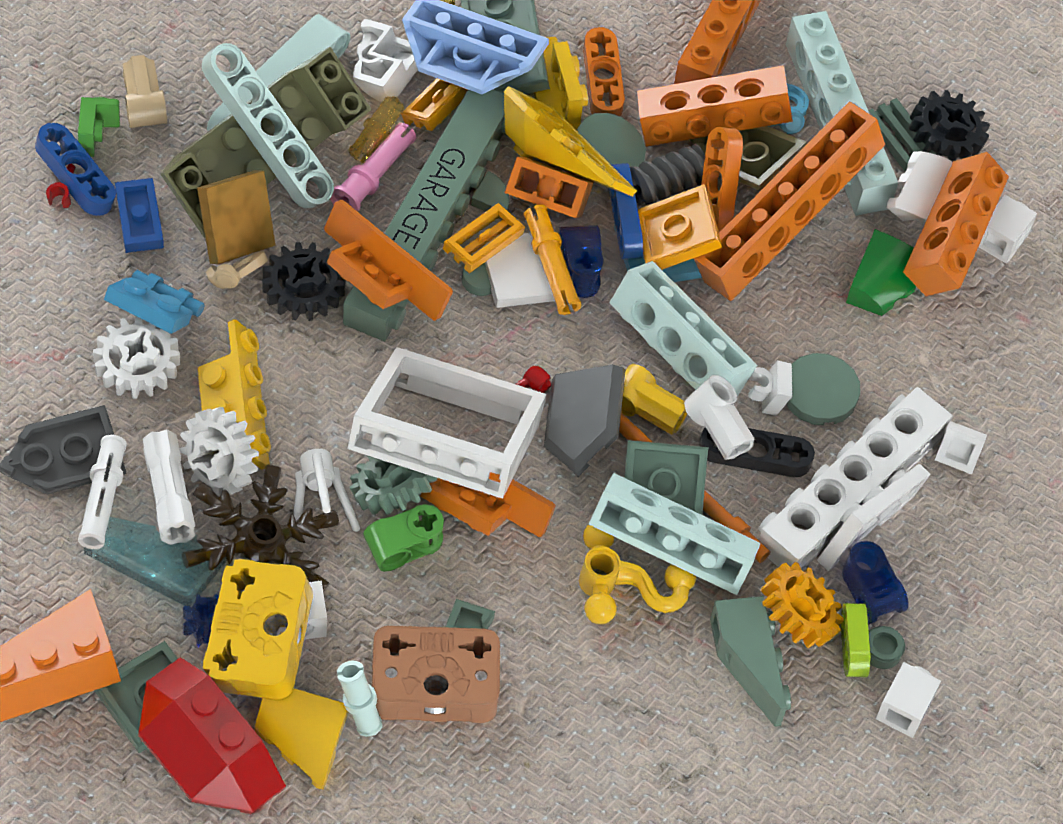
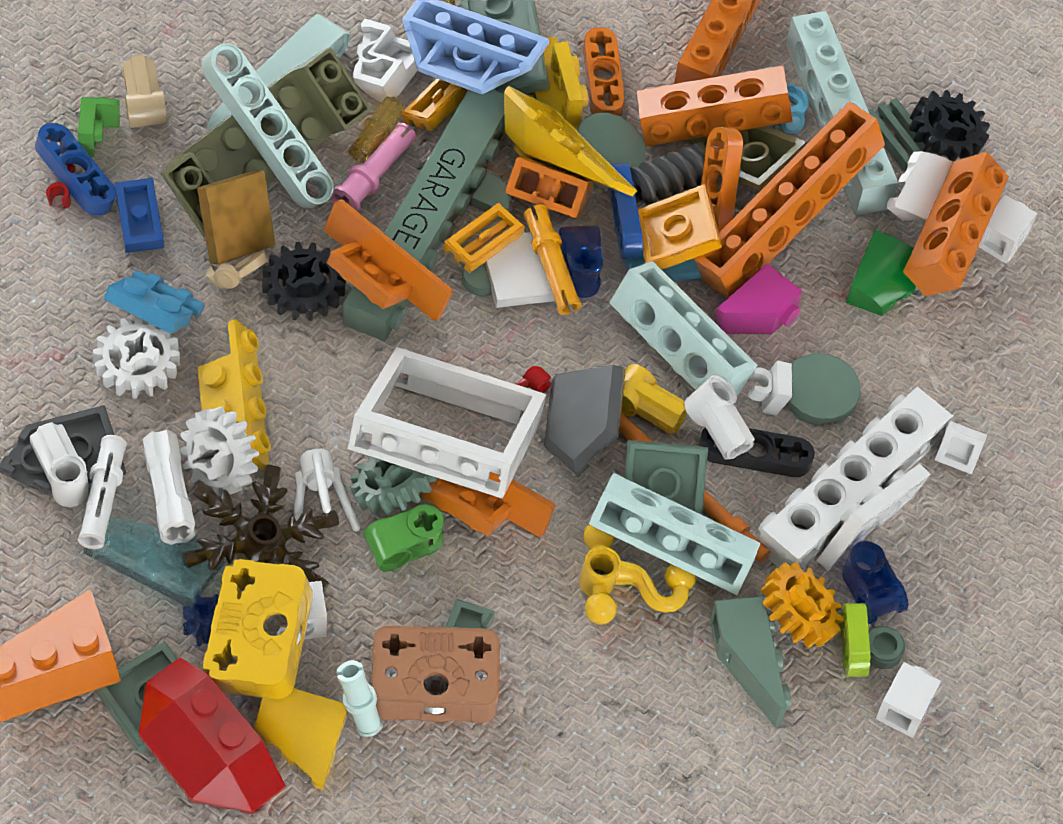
(61, 464): none -> white piece
(760, 305): none -> dark pink slope

